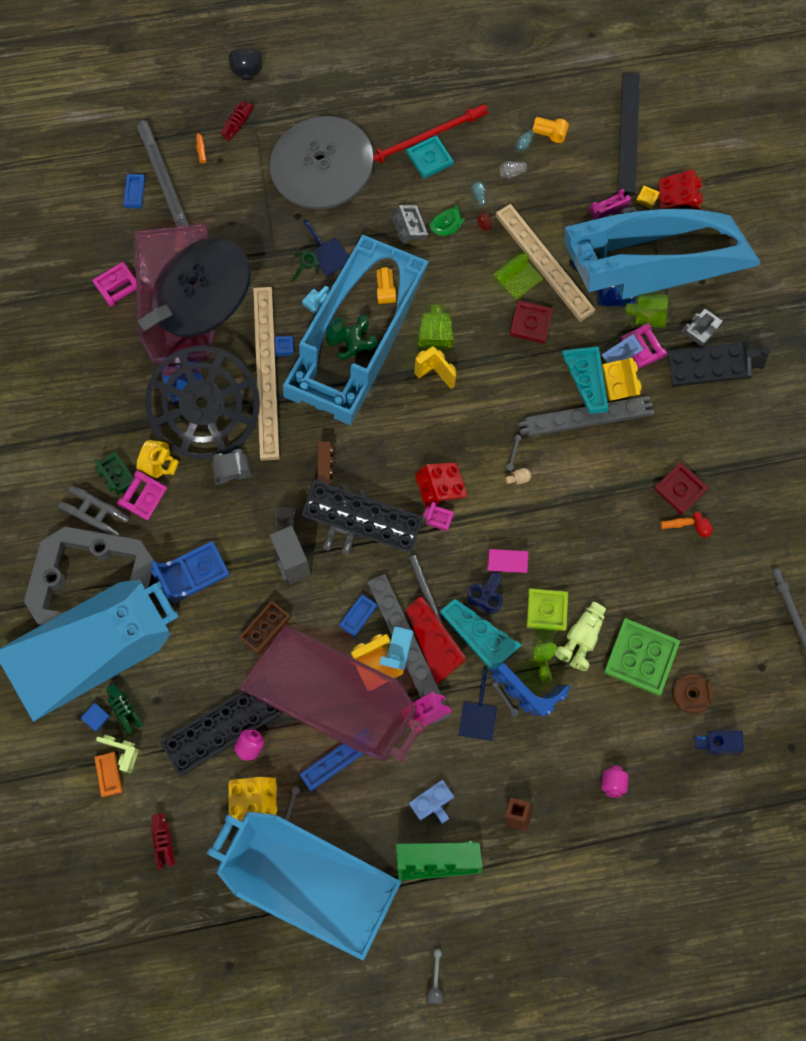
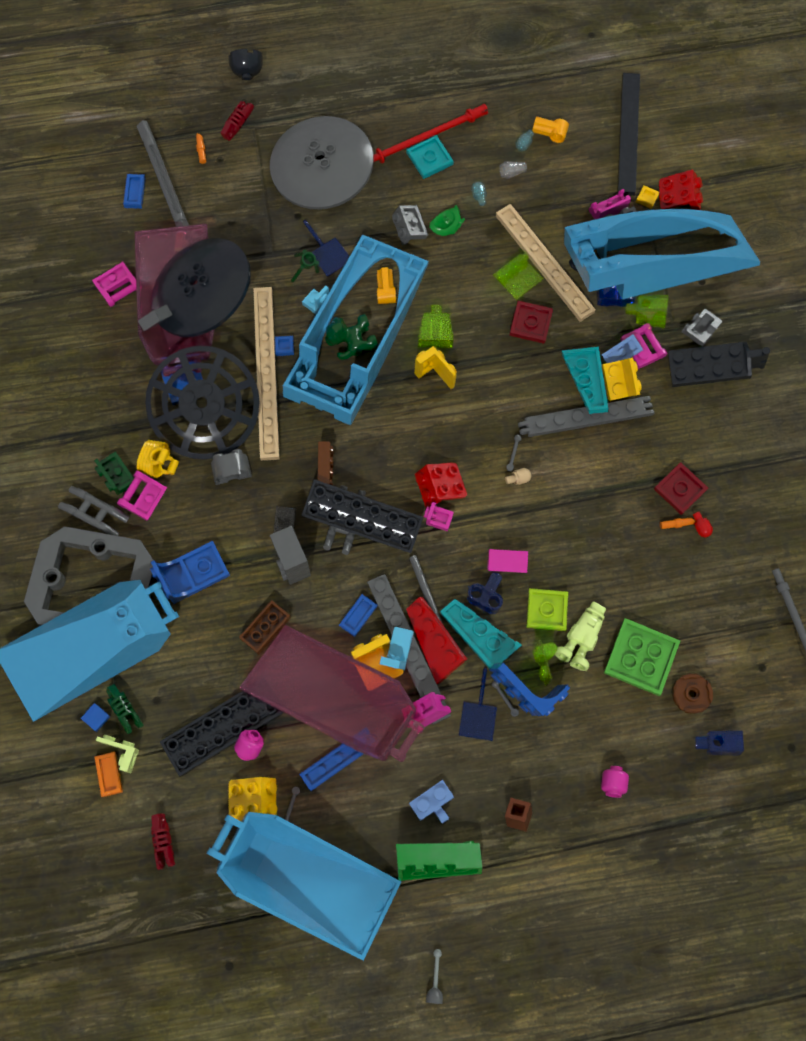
(484, 221): clear red tile -> none

